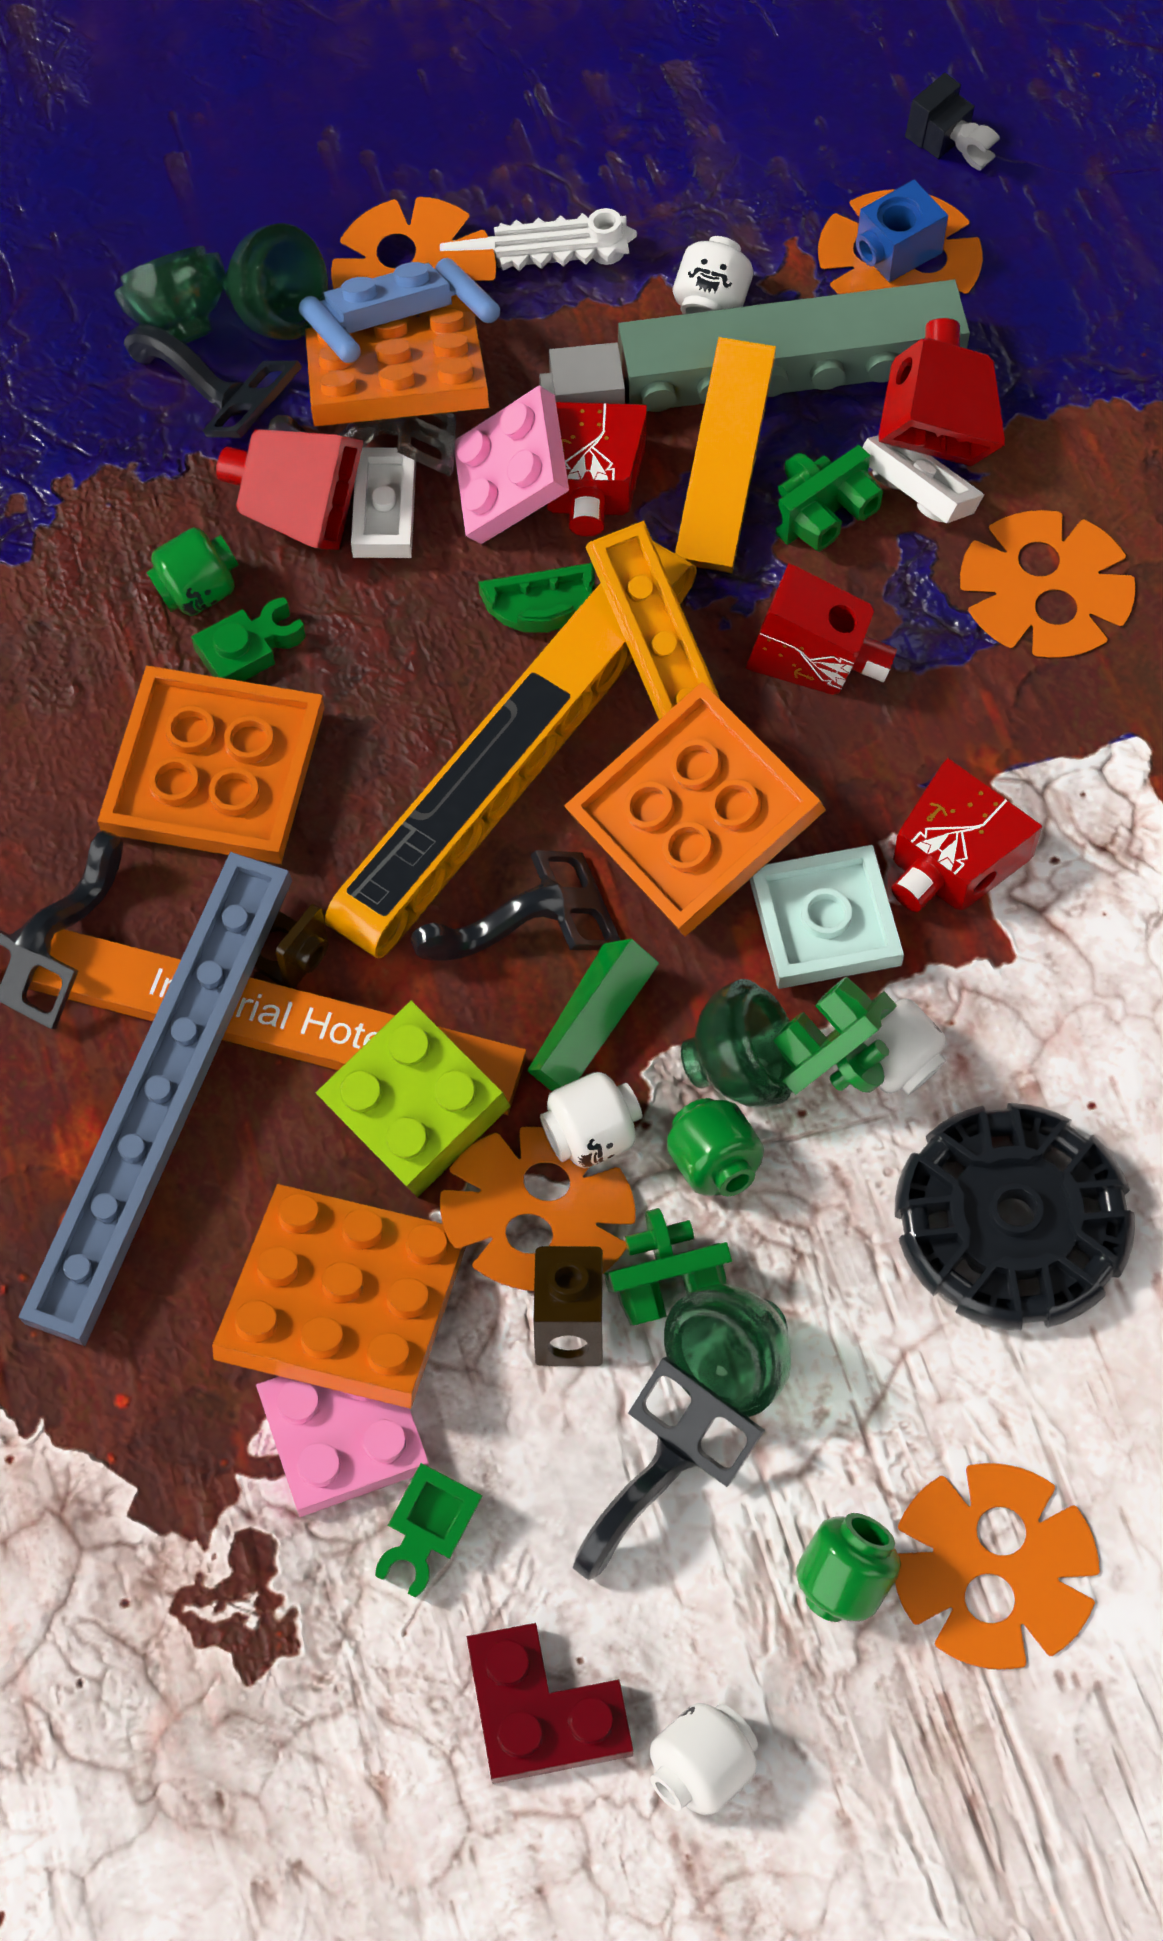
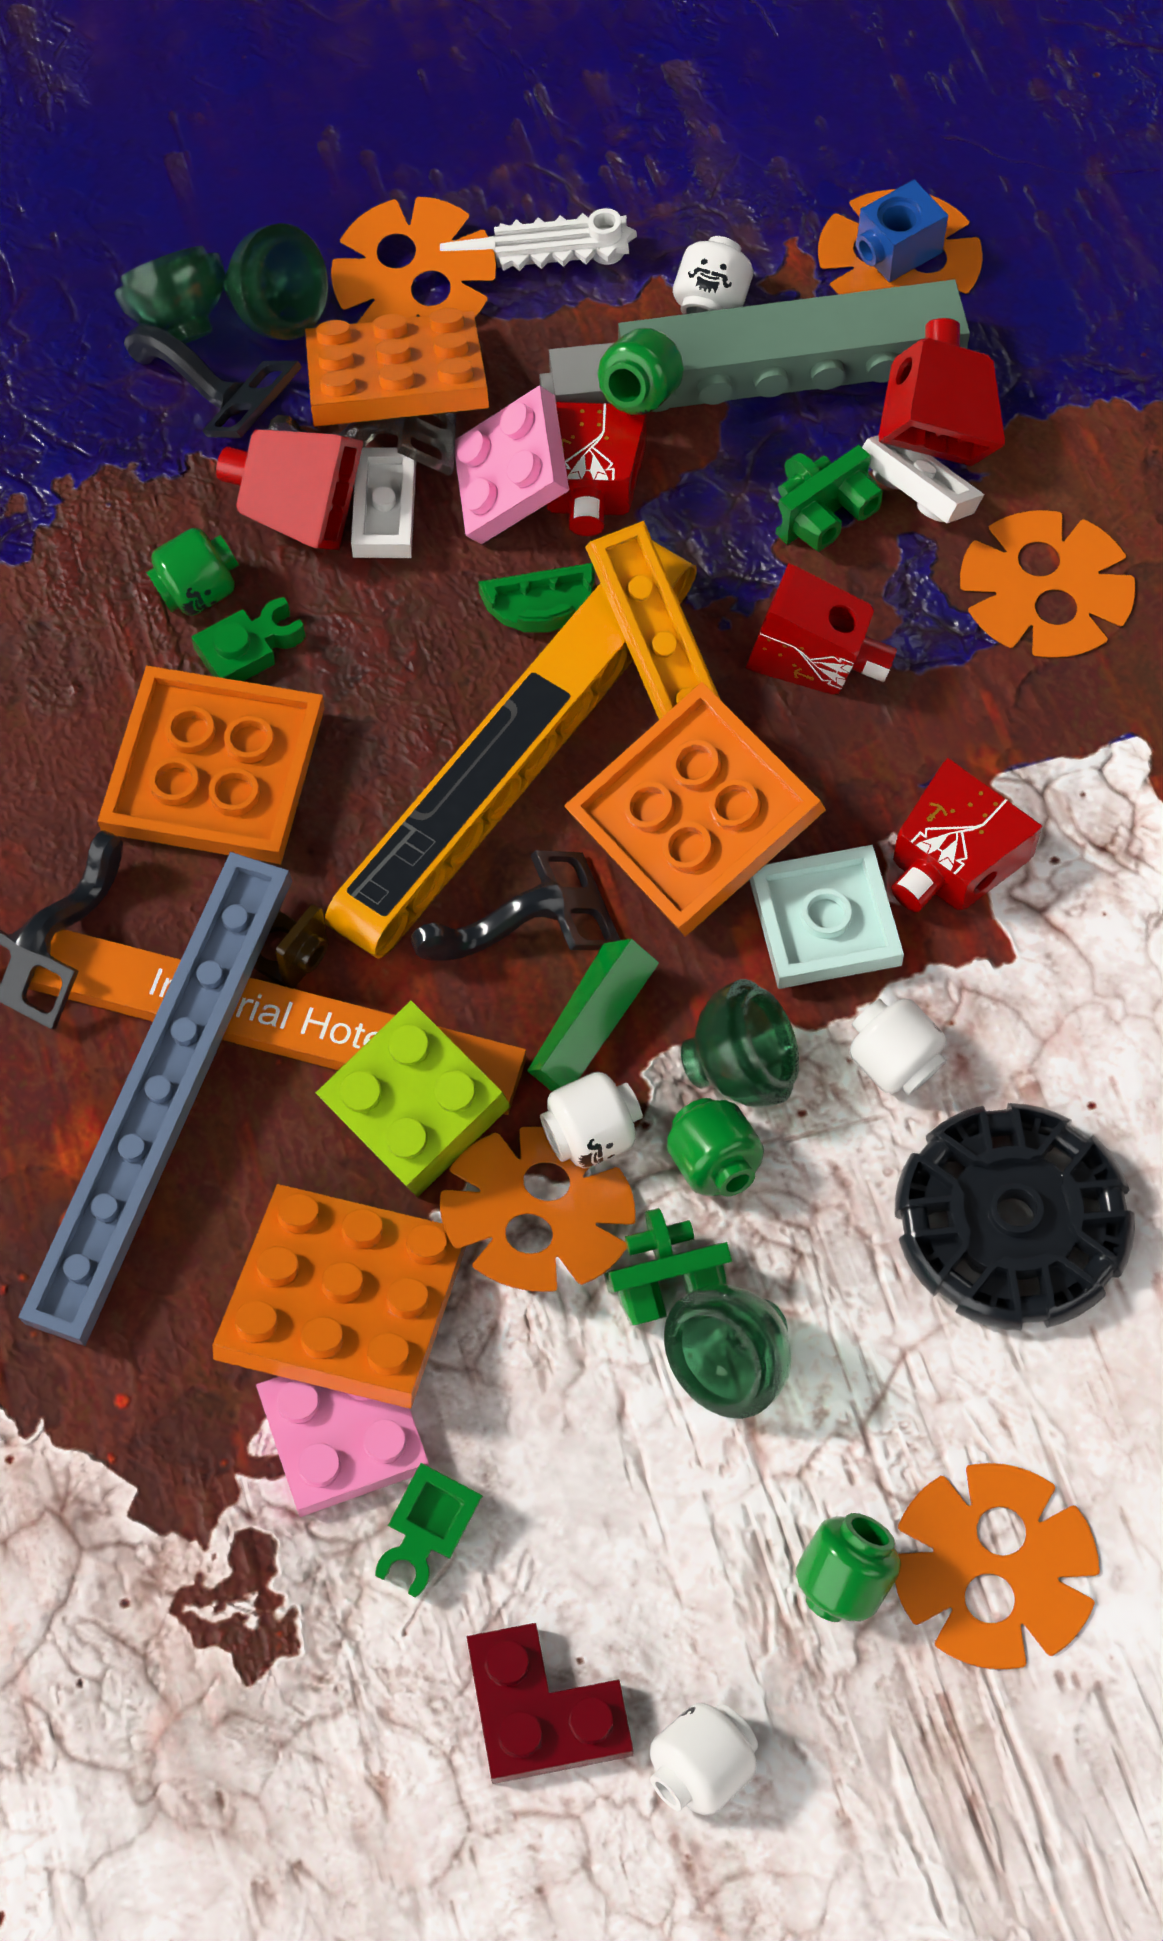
(390, 297): medium blue plate -> none
(568, 1304): dark brown bracket -> none
(640, 371): none -> green head
(676, 1451): black piece -> none
(725, 454): light orange tile -> none
(854, 1022): green hips -> none
(943, 119): black piece -> none

